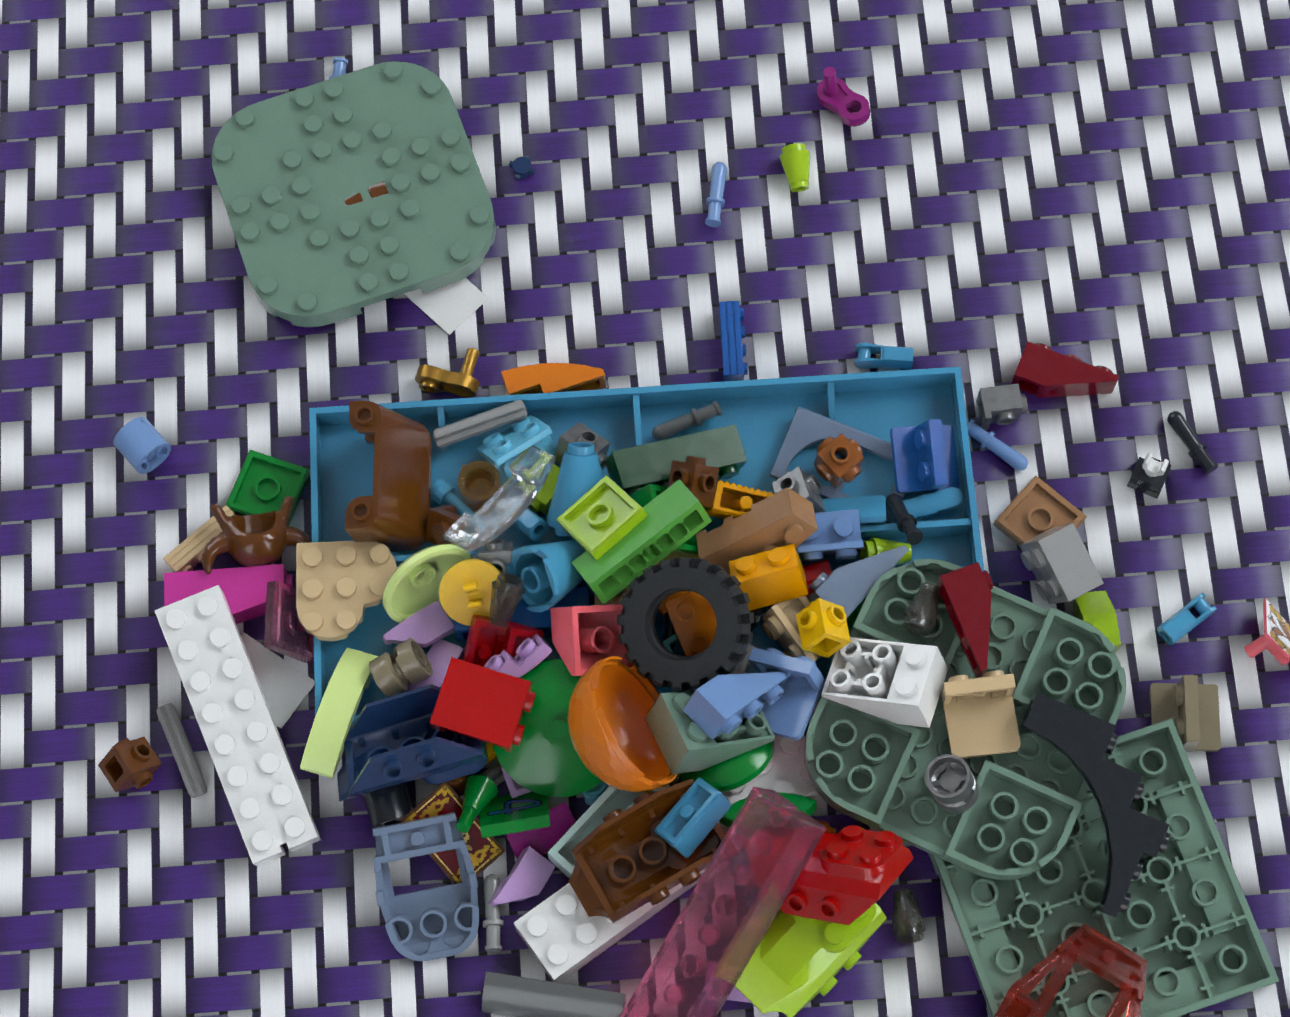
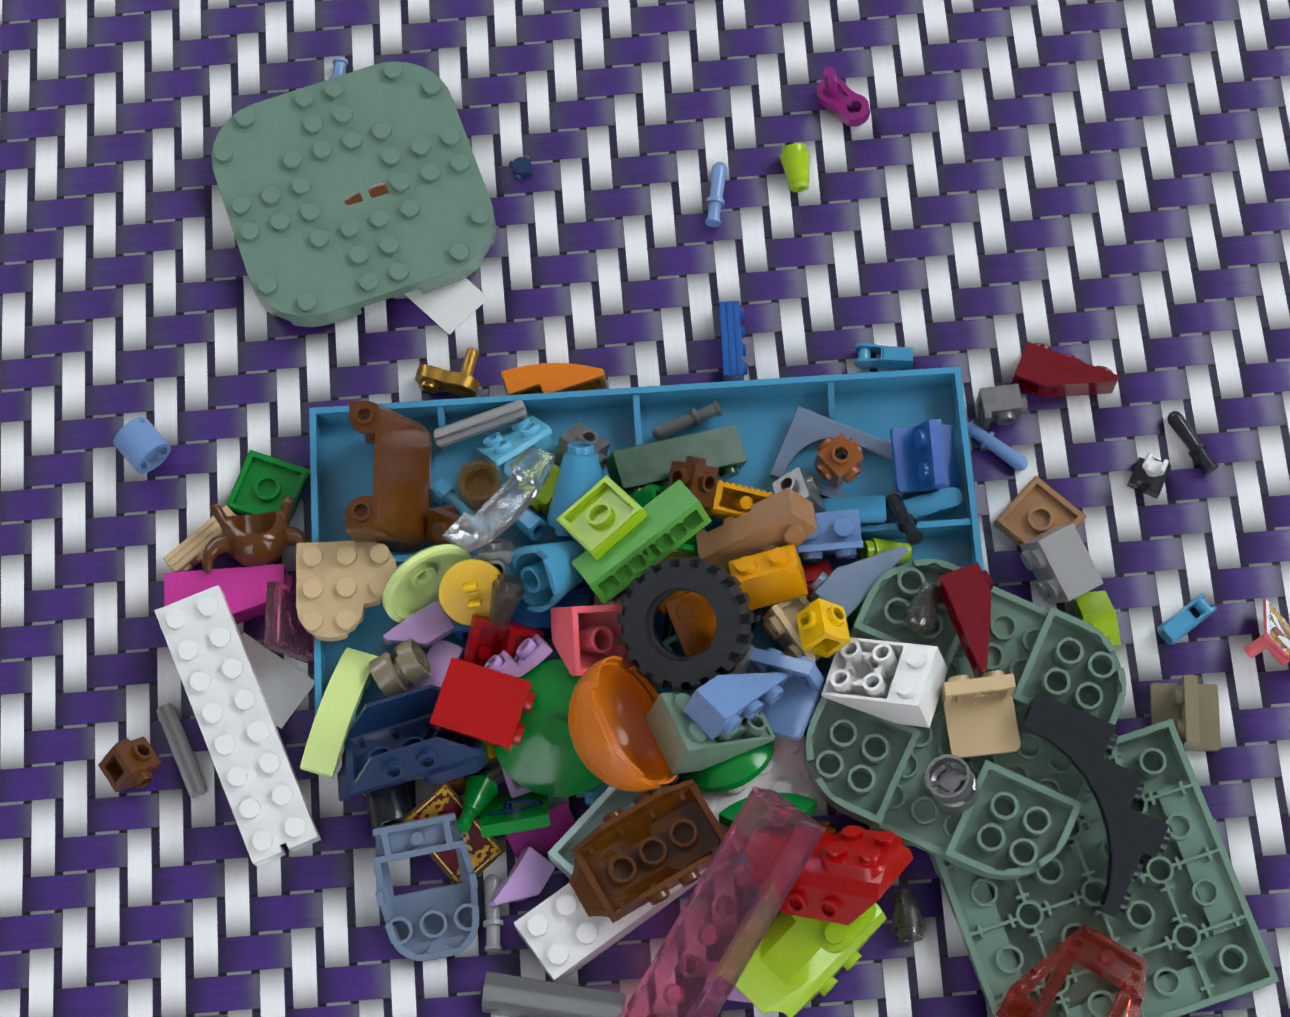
(693, 817): dark azure slope -> none

